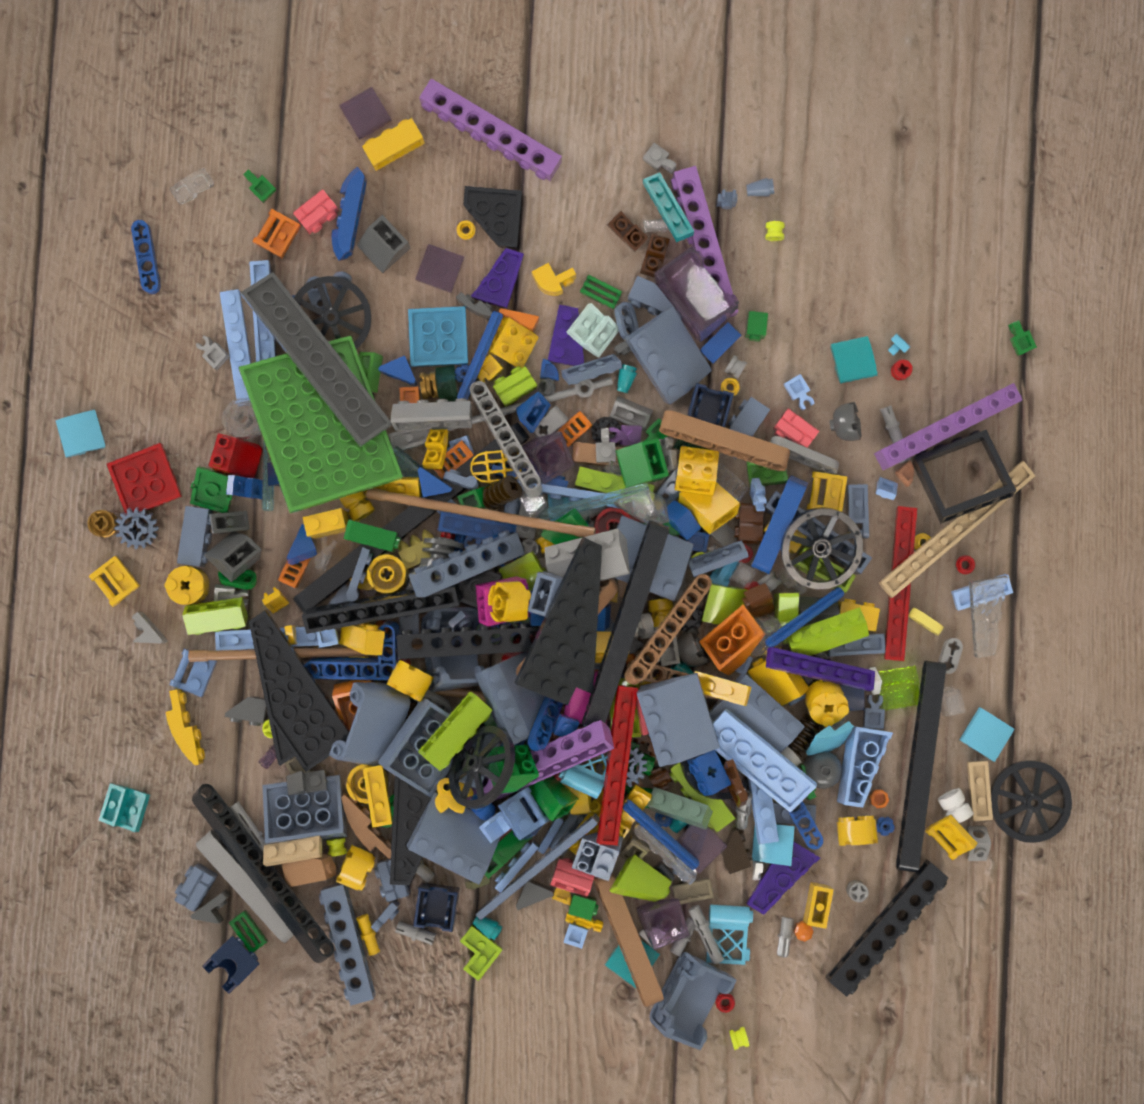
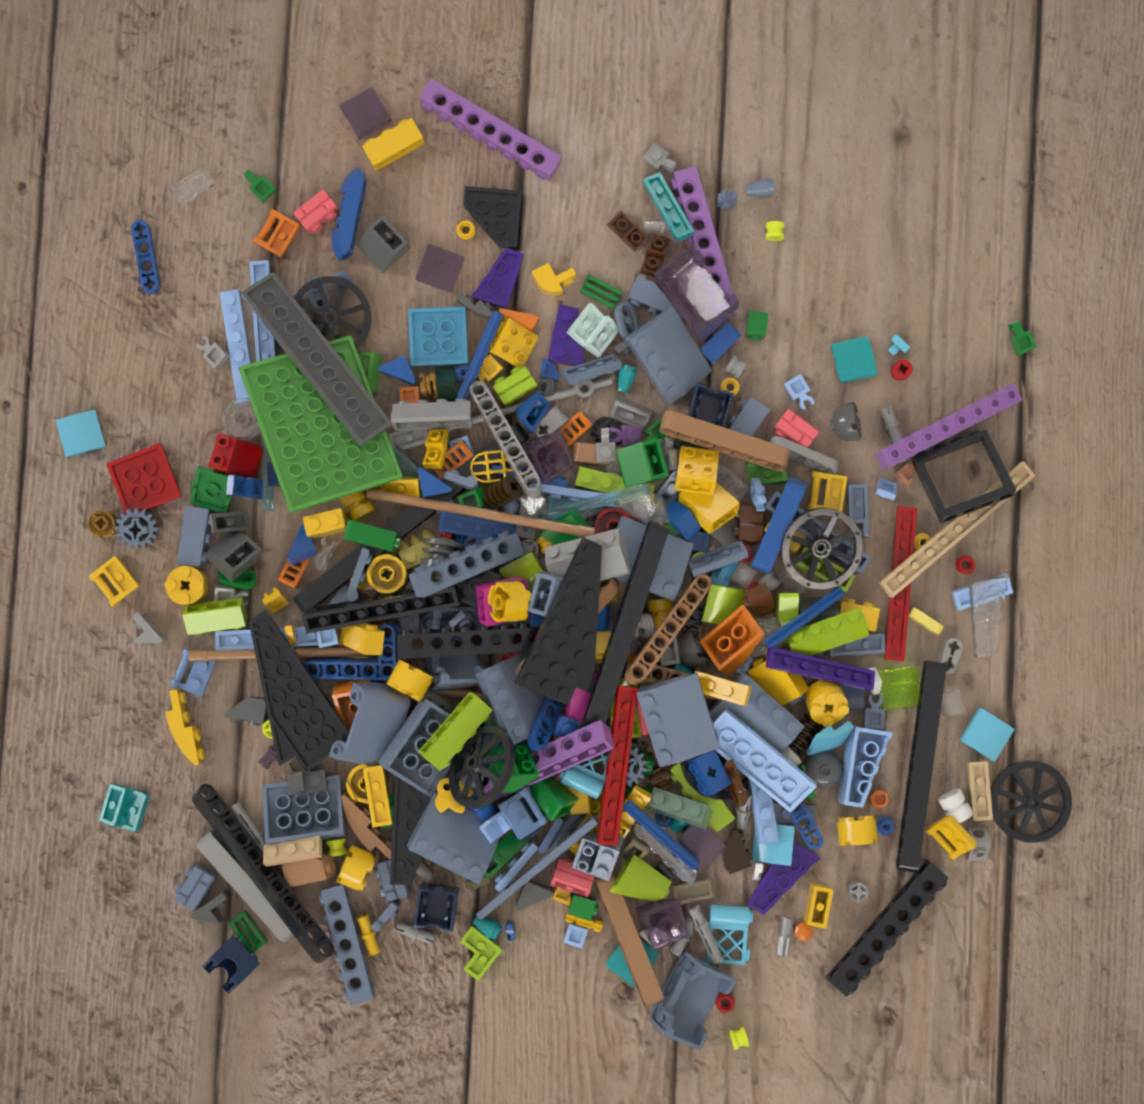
(510, 931): none -> blue tile

